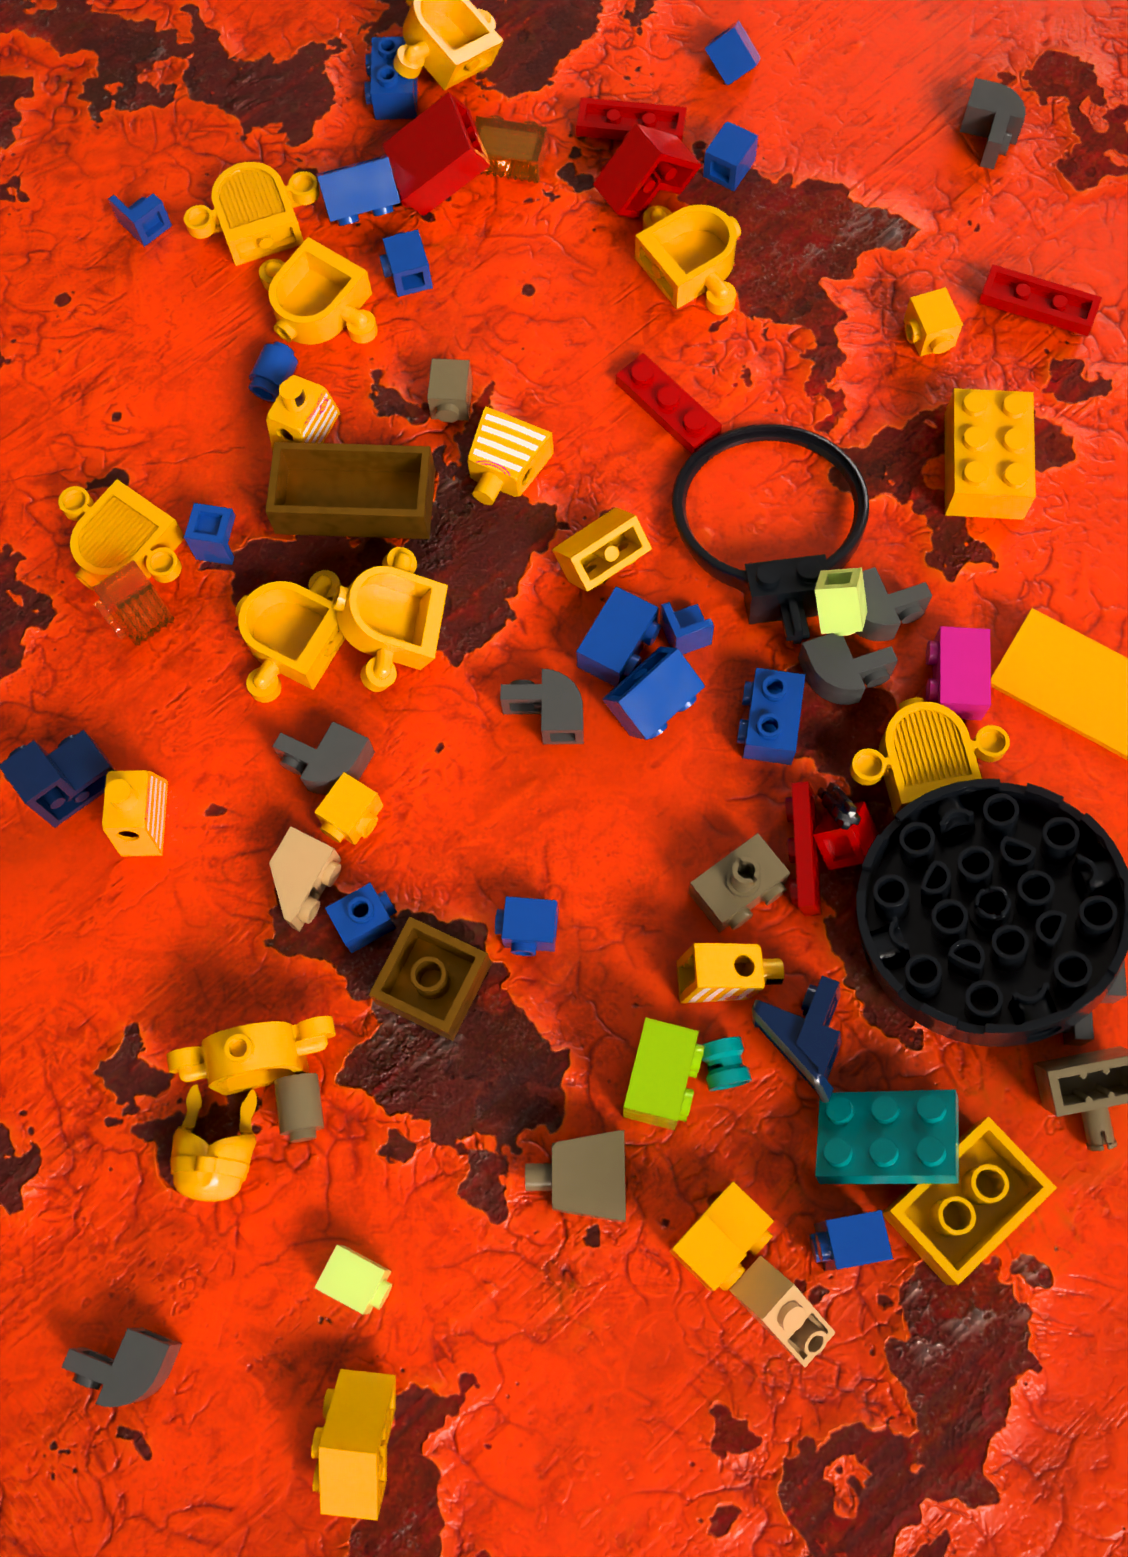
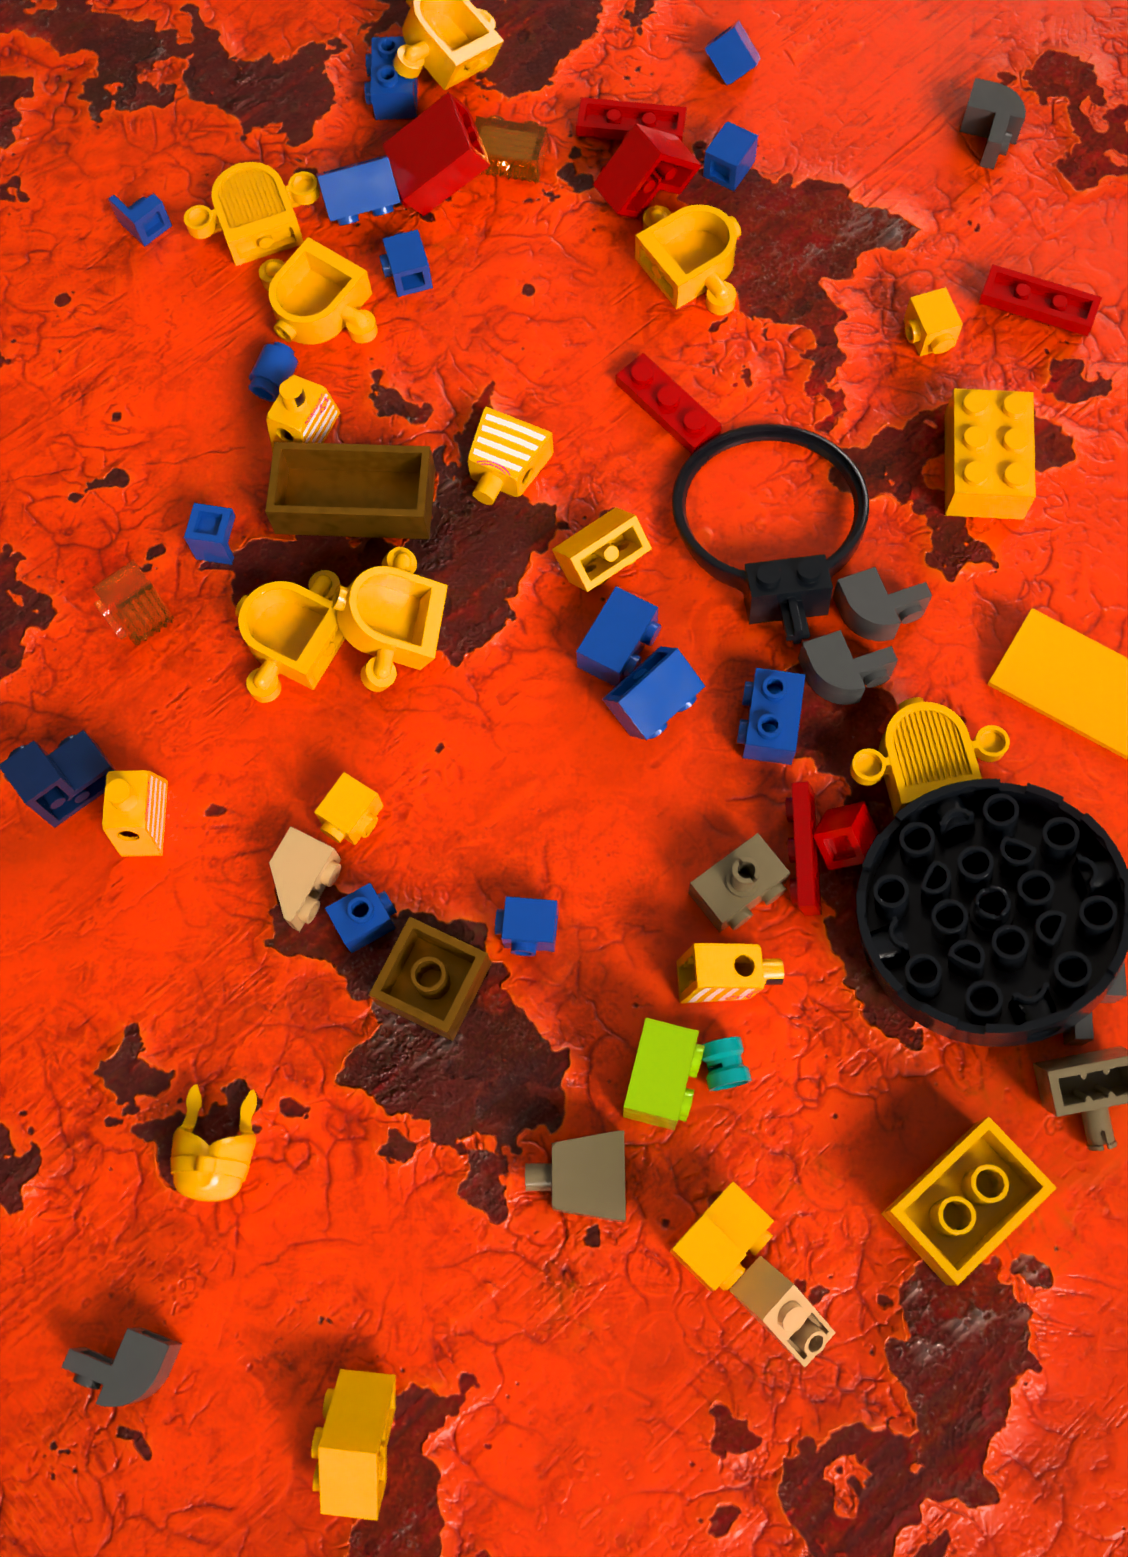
(120, 530): yellow piece -> none
(252, 1054): yellow piece -> none
(299, 1106): dark tan brick -> none
(322, 767): dark grey brick -> none
(355, 1280): yellowish green brick -> none
(450, 389): dark tan brick -> none
(554, 699): dark grey brick -> none
(686, 628): blue panel -> none
(806, 1041): dark blue piece -> none
(839, 806): black axle -> none
(841, 601): yellowish green brick -> none
(851, 1241): blue brick -> none
(889, 1138): teal plate -> none
(960, 671): dark pink brick -> none

